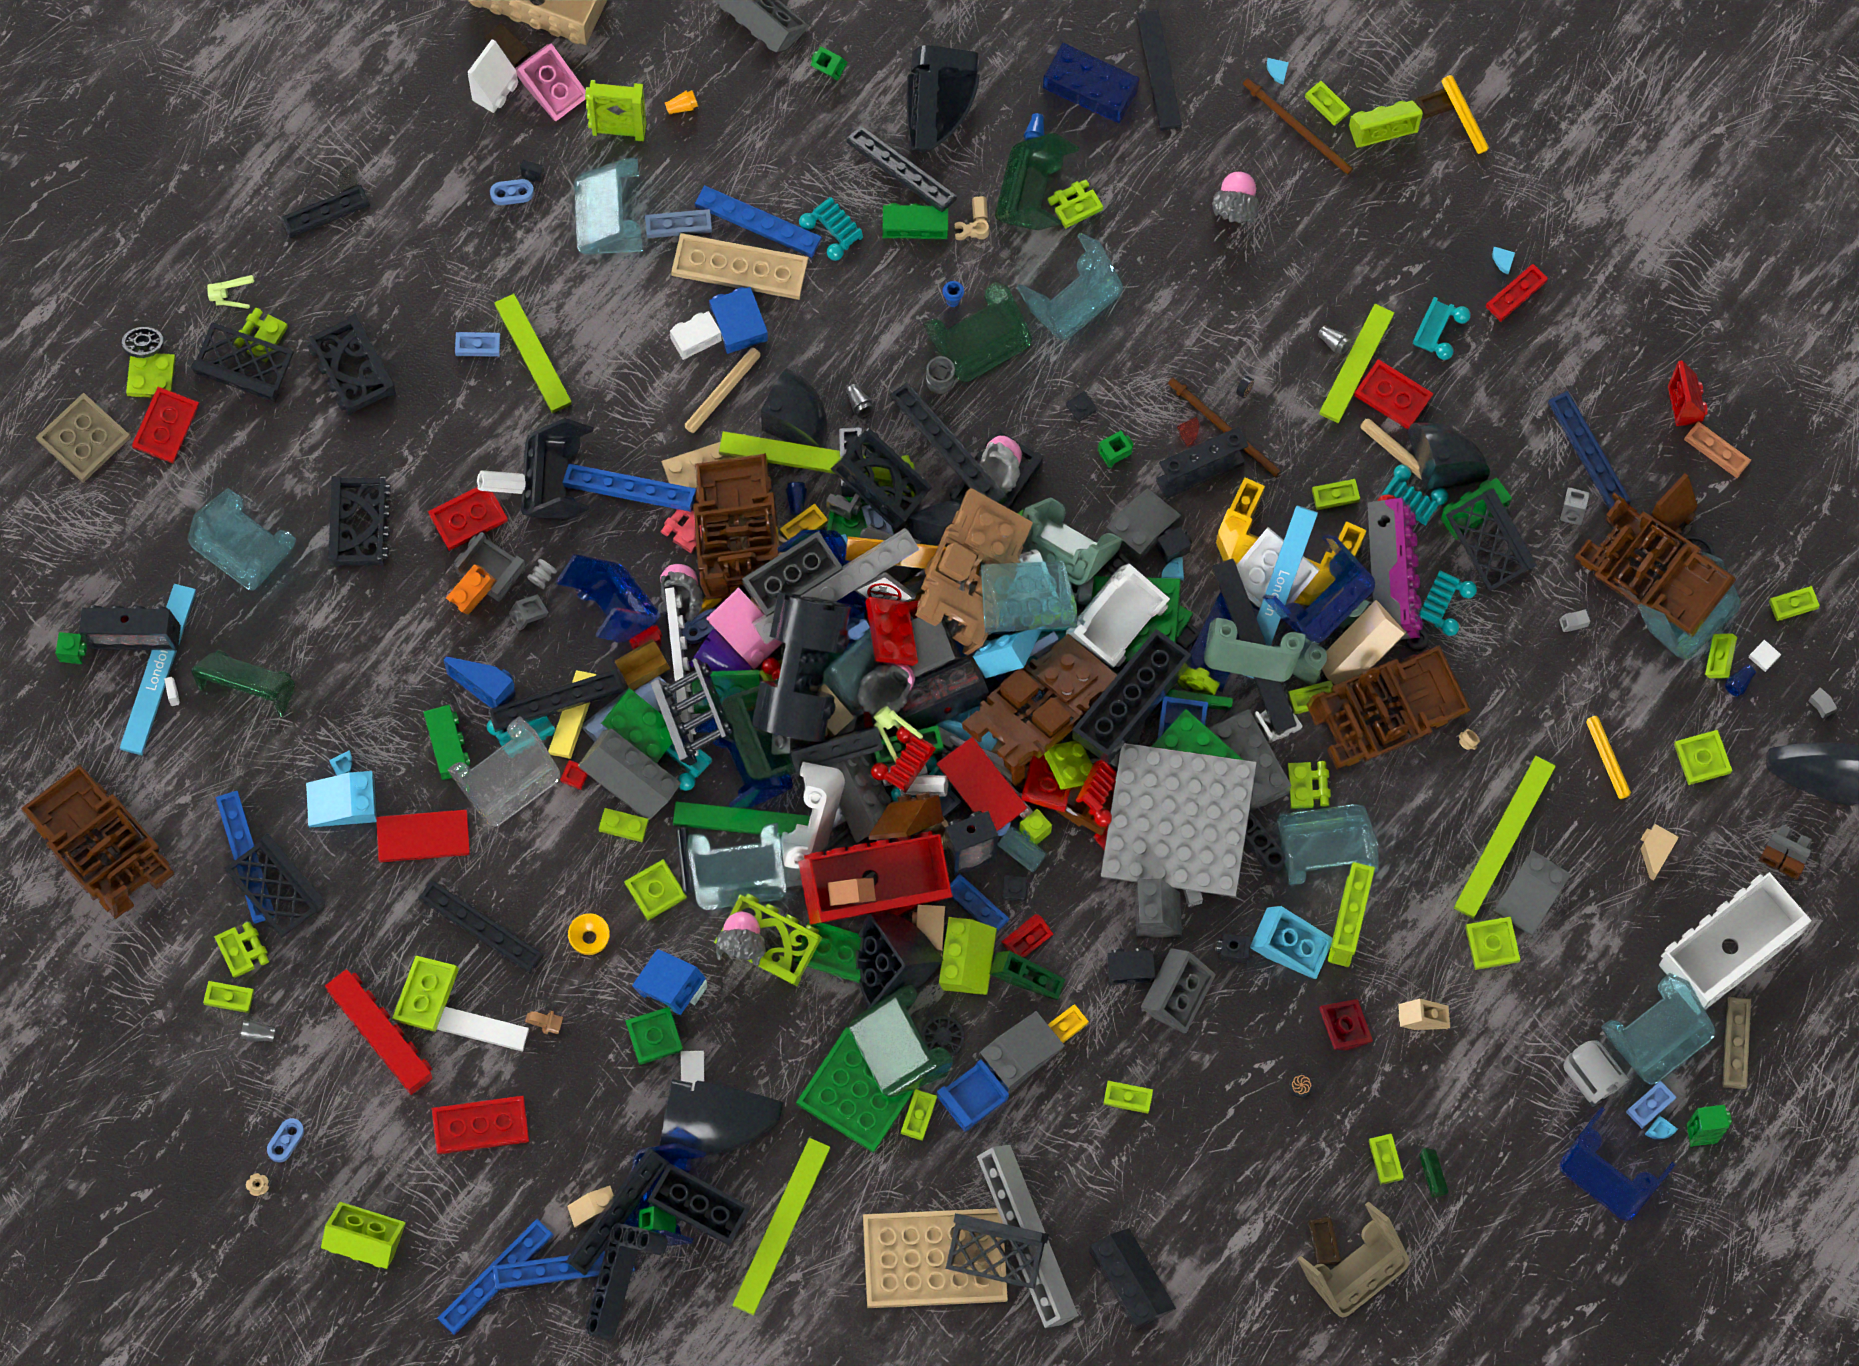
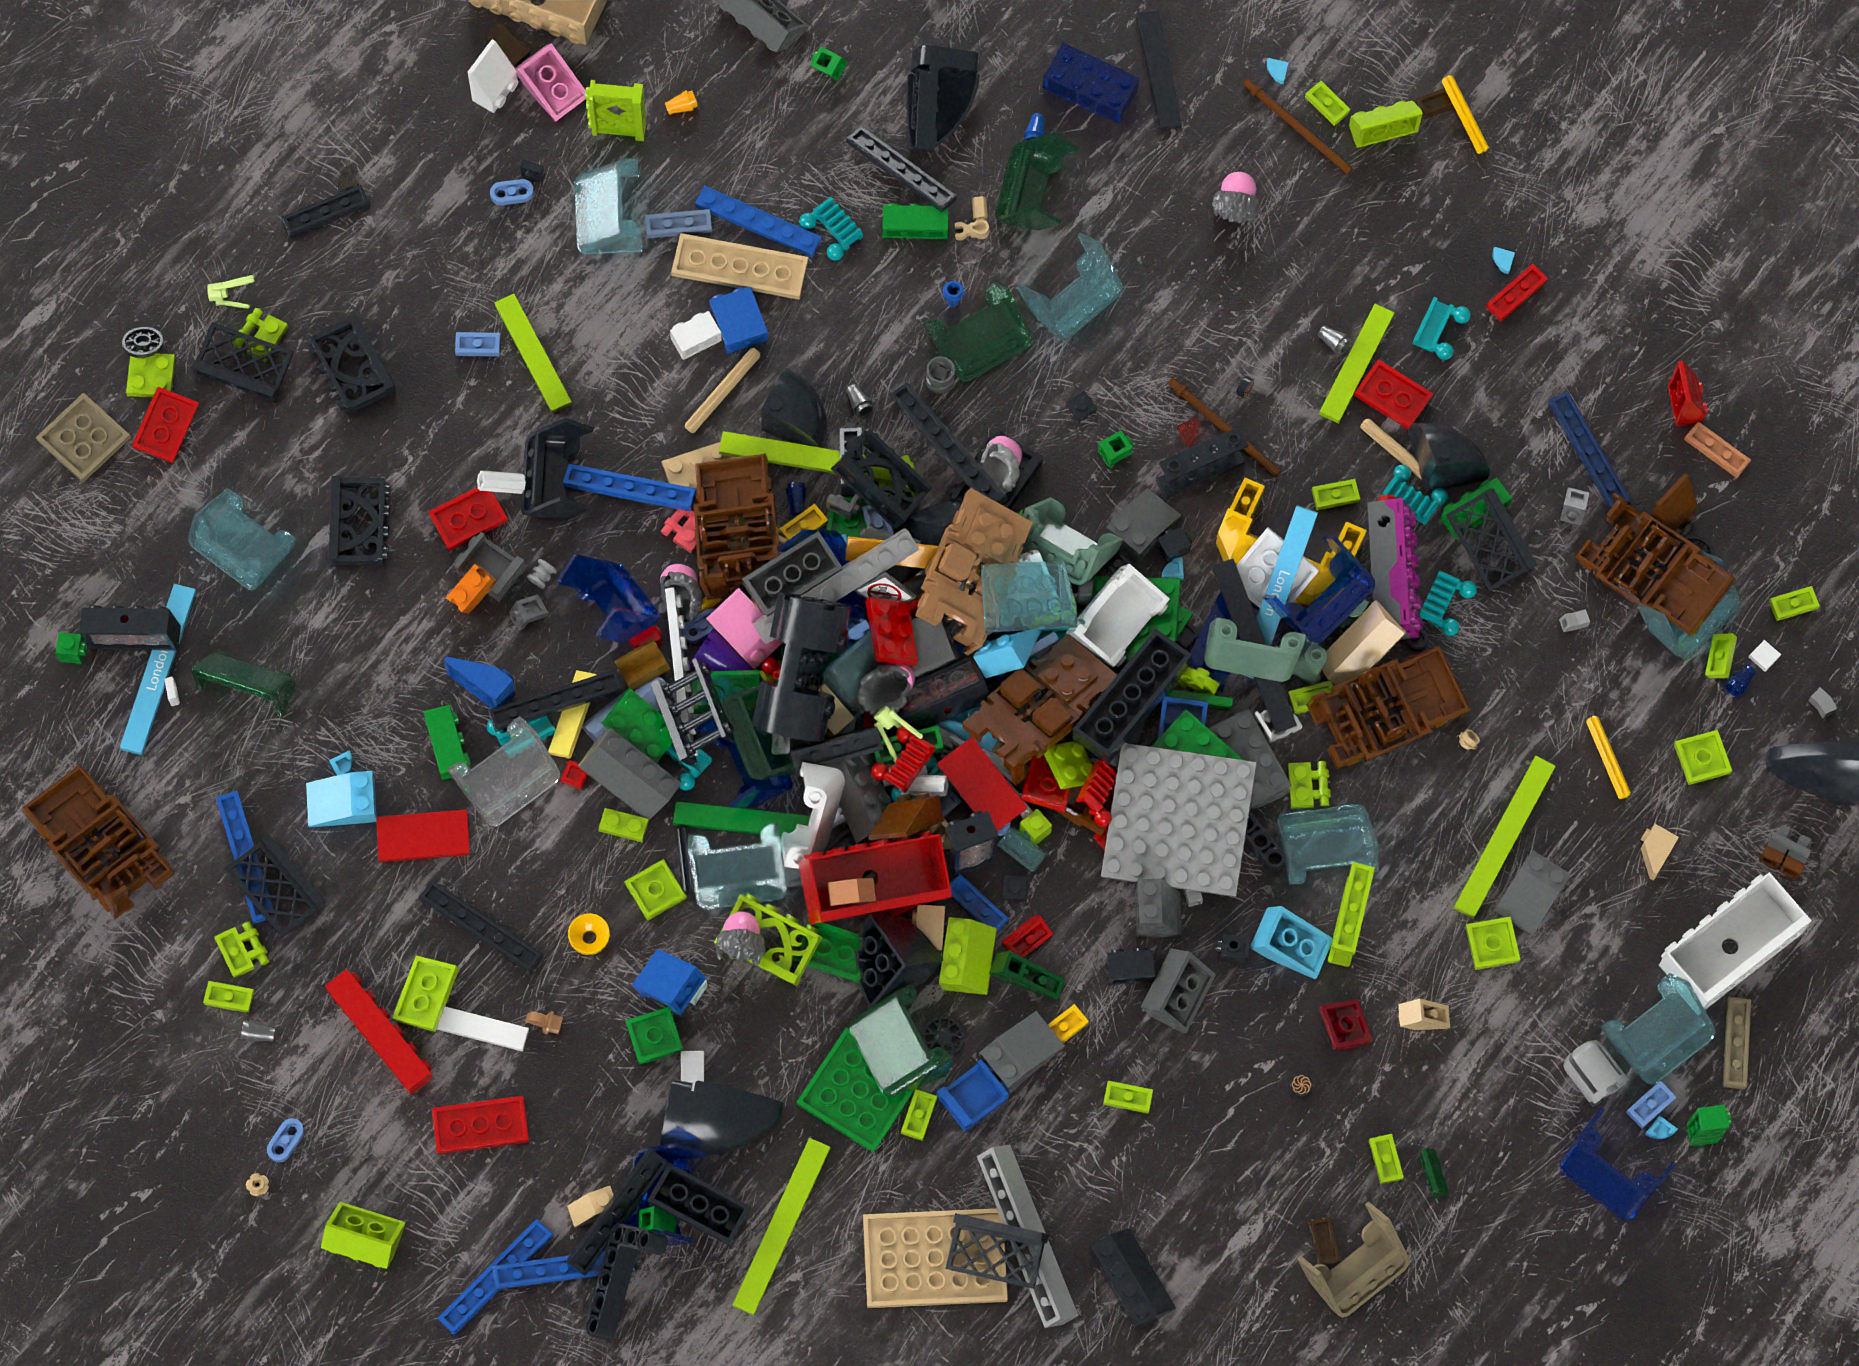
(1078, 208): lime plate -> none

